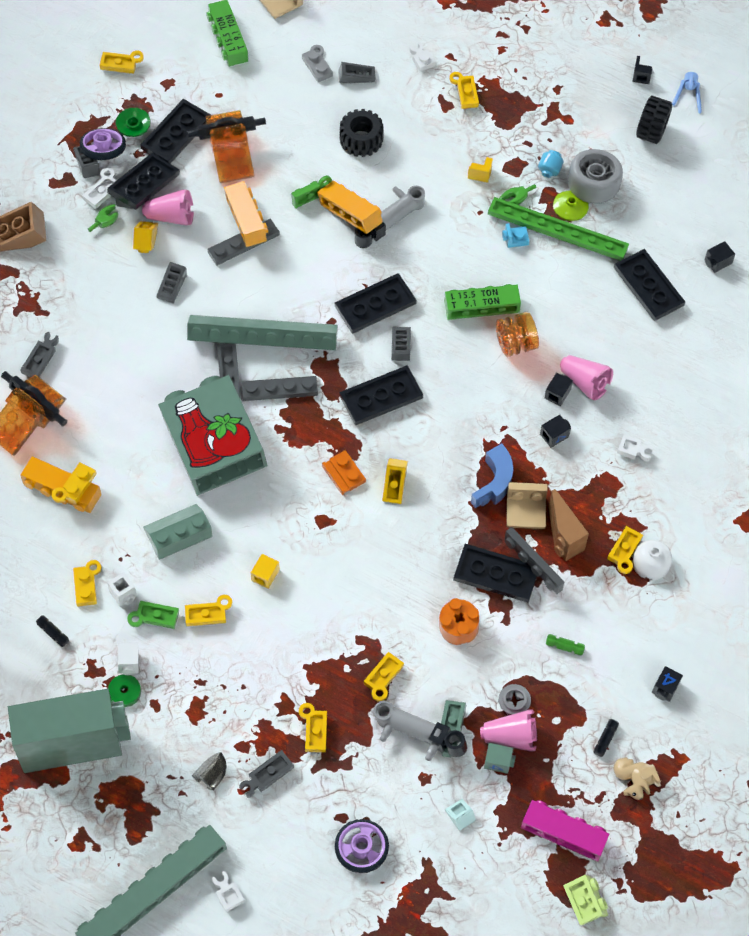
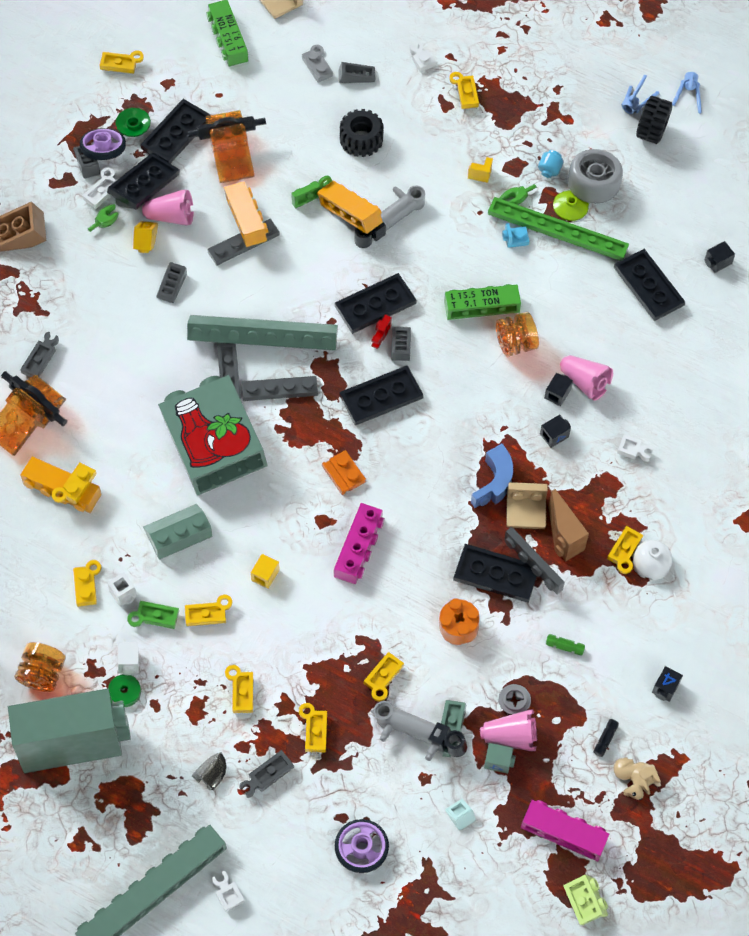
(40, 667): none -> clear orange wheel
(52, 631): black axle -> none
(242, 690): none -> yellow hinge
(358, 543): none -> dark pink brick
(382, 327): none -> red plate
(395, 480): yellow slope -> none
(631, 103): none -> light blue plant
(642, 73): black panel -> none

